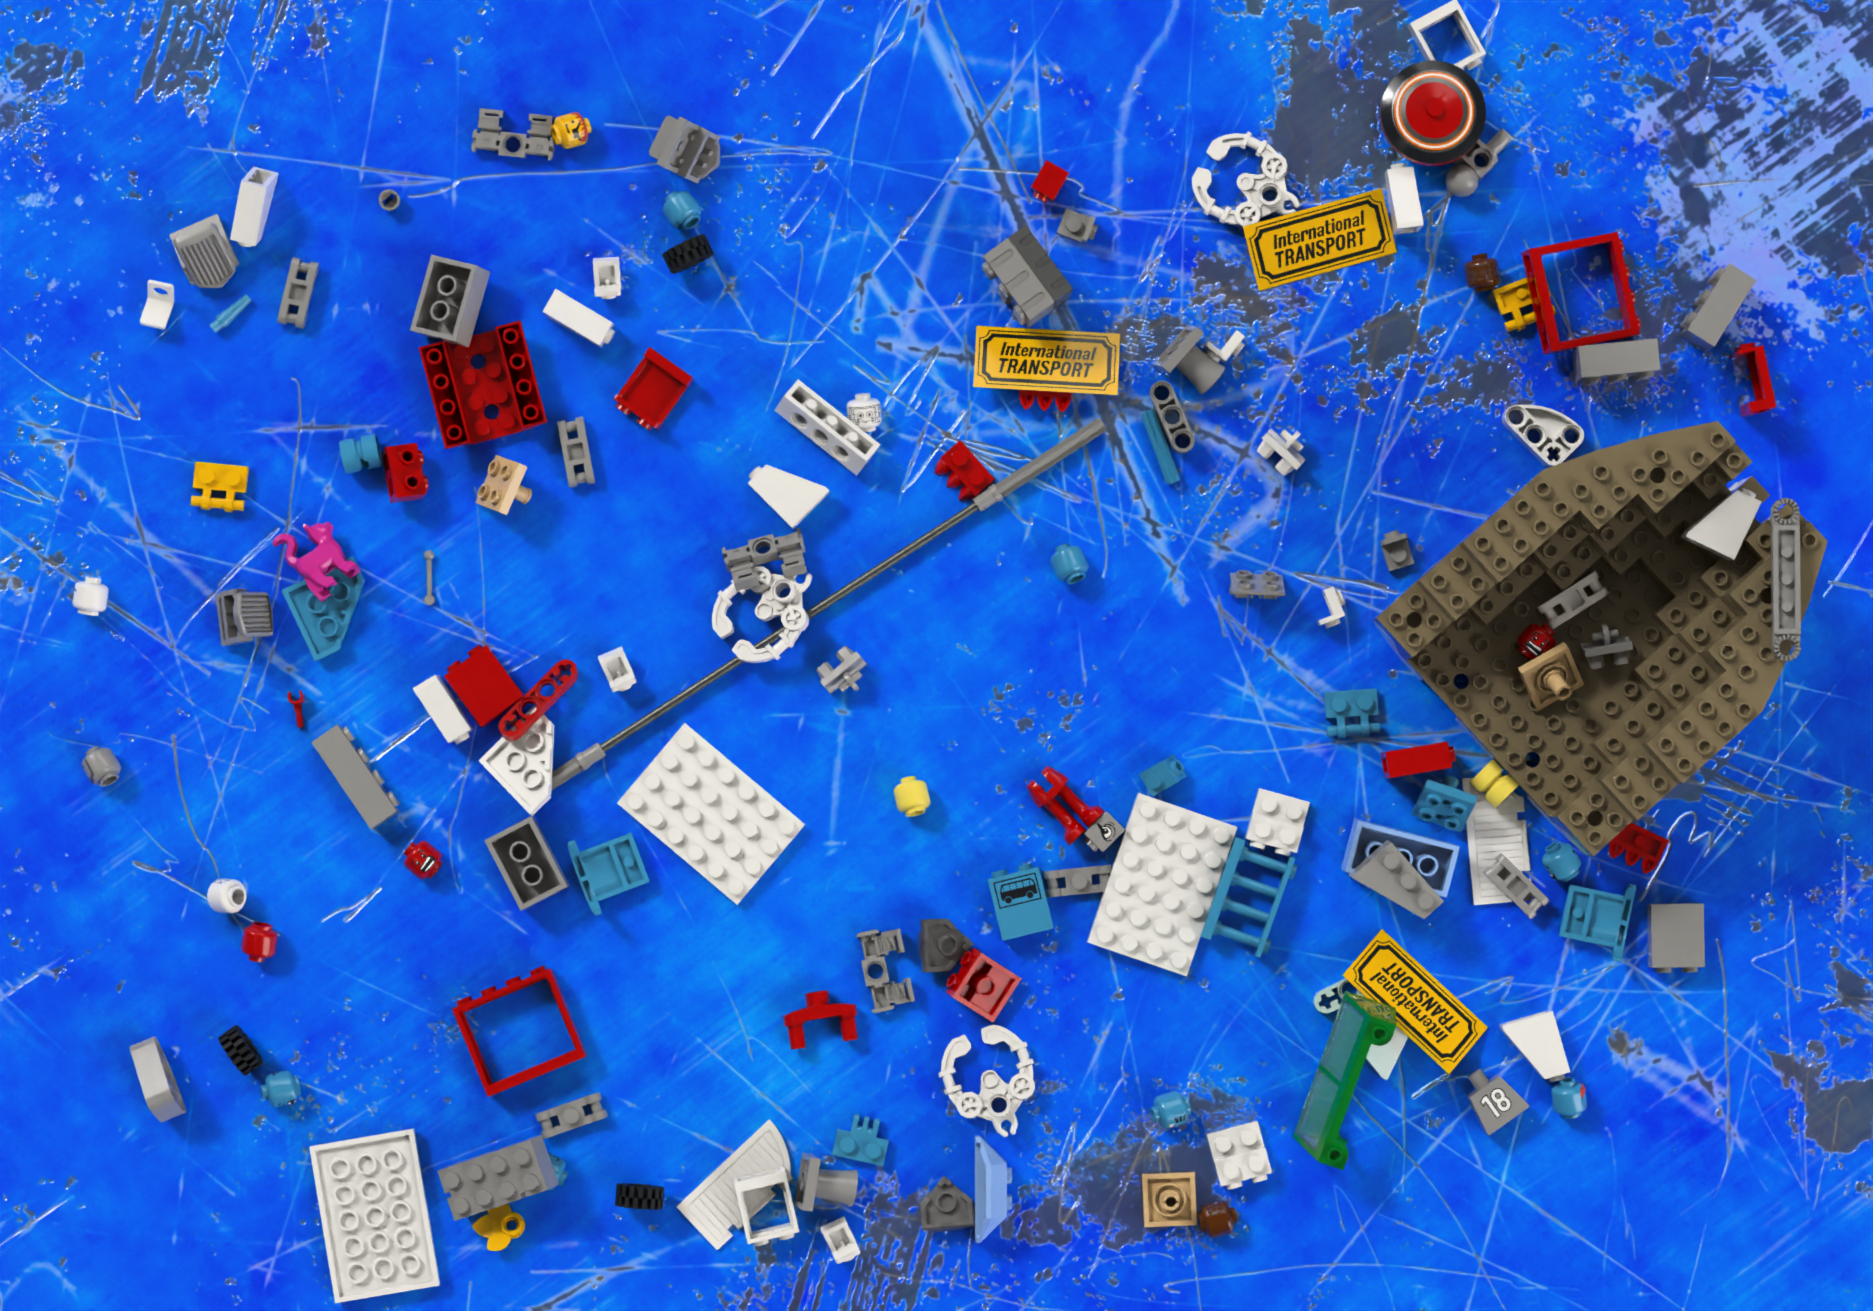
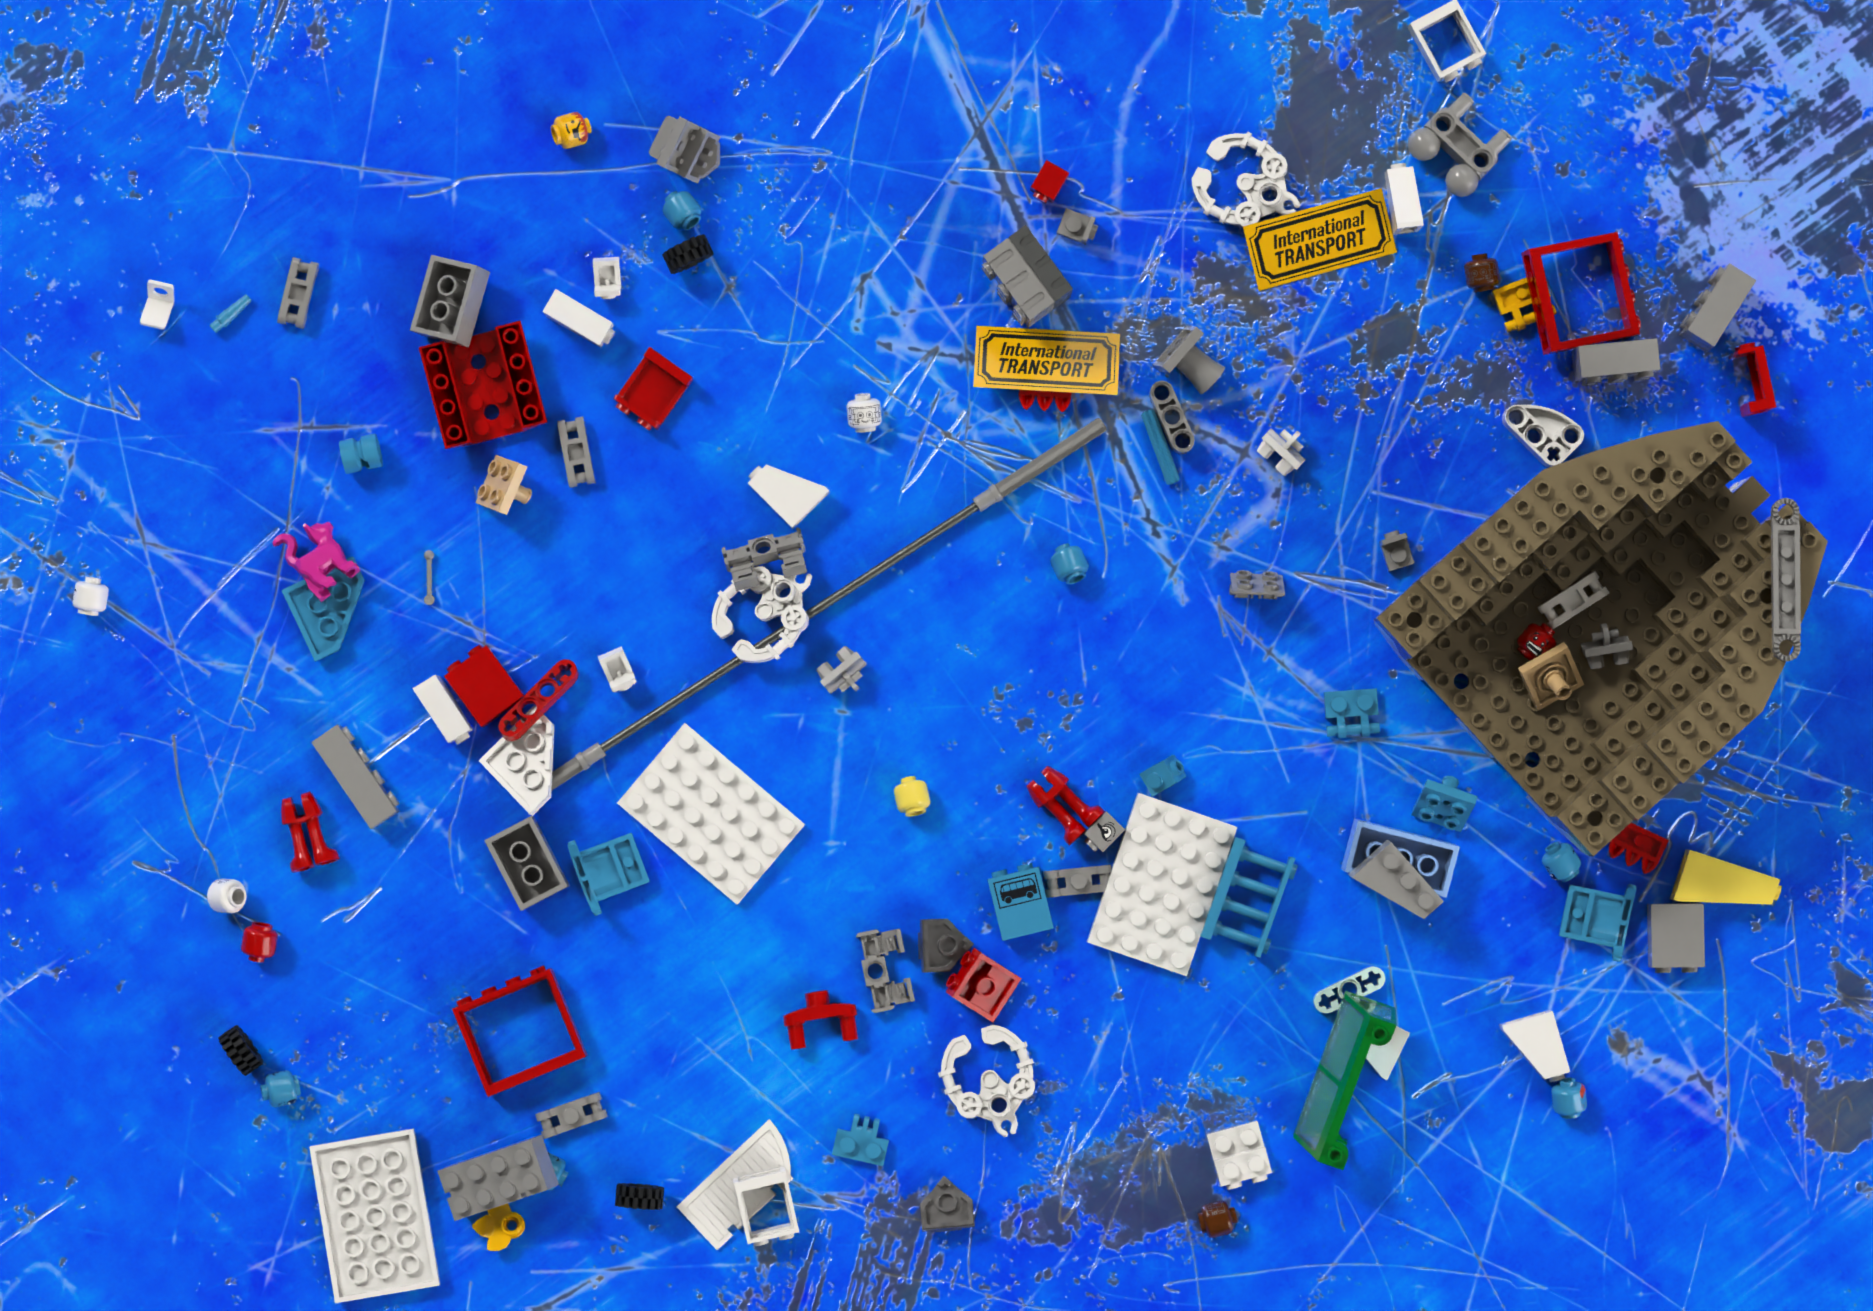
(101, 766): light grey head -> none
(157, 1080): light grey beam -> none
(205, 253): light grey piece -> none
(220, 478): yellow plate -> none
(243, 616): light grey piece -> none
(253, 206): white slope -> none
(297, 707): red hand -> none
(321, 853): none -> red piece
(393, 204): light grey hinge -> none
(404, 472): red brick -> none
(422, 859): red head -> none
(534, 145): light grey piece -> none
(823, 1184): light grey plant -> none
(827, 427): white brick -> none
(840, 1240): white bracket -> none
(965, 470): red plate -> none
(990, 1189): light blue wedge -> none
(1169, 1199): tan plate -> none
(1170, 1109): dark azure head -> none
(1232, 347): white bracket -> none
(1277, 822): white plate -> none
(1334, 602): white bracket -> none
(1417, 759): red brick -> none
(1422, 1004): yellow sticker -> none
(1432, 113): dish -> none
(1492, 833): white piece -> none
(1494, 783): light yellow wheel -> none
(1494, 1101): light grey torso -> none
(1516, 886): light grey plate -> none
(1718, 881): none -> light yellow slope
(1725, 524): white slope -> none

